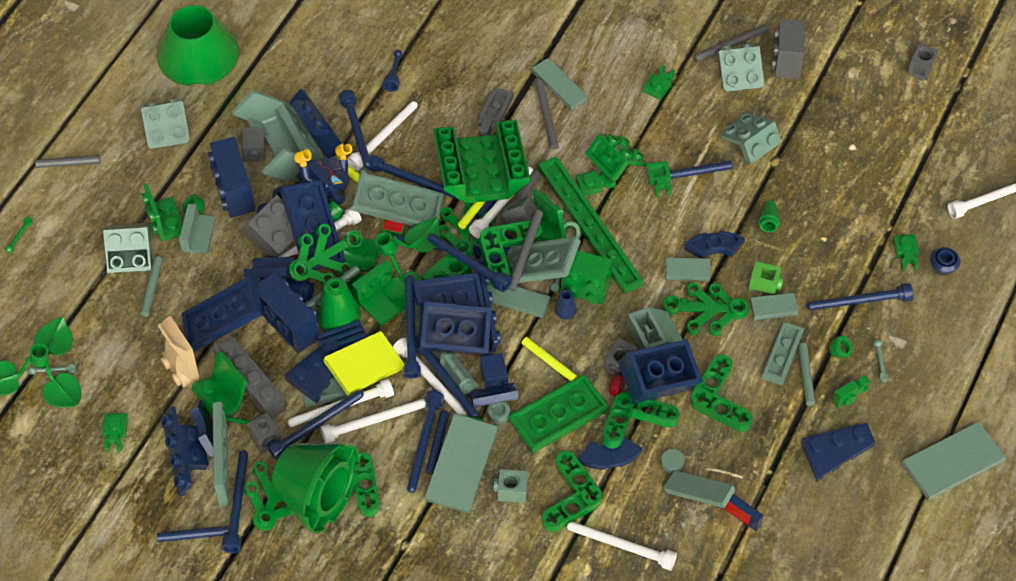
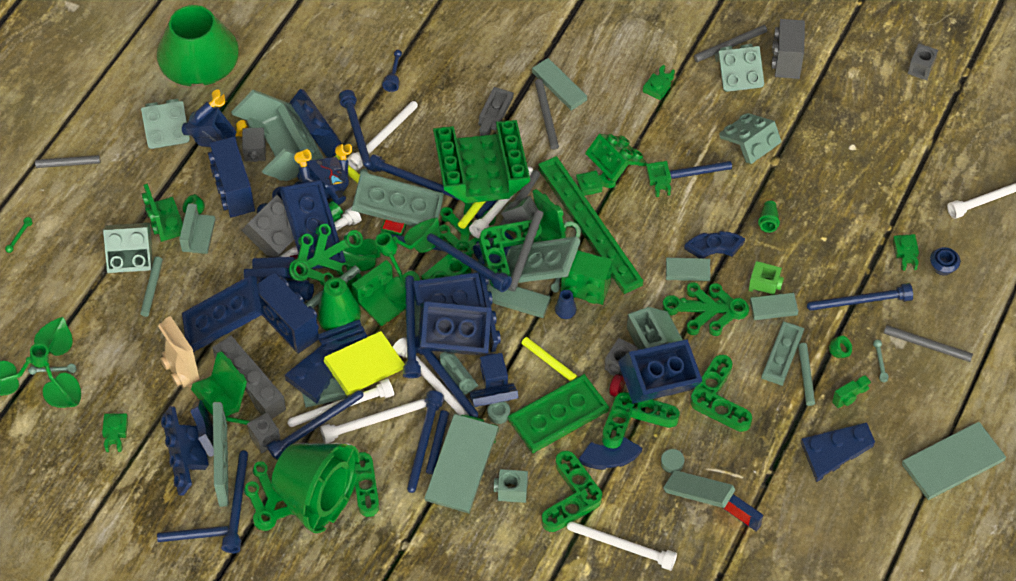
(210, 124): none -> dark blue torso
(967, 356): none -> dark grey bar

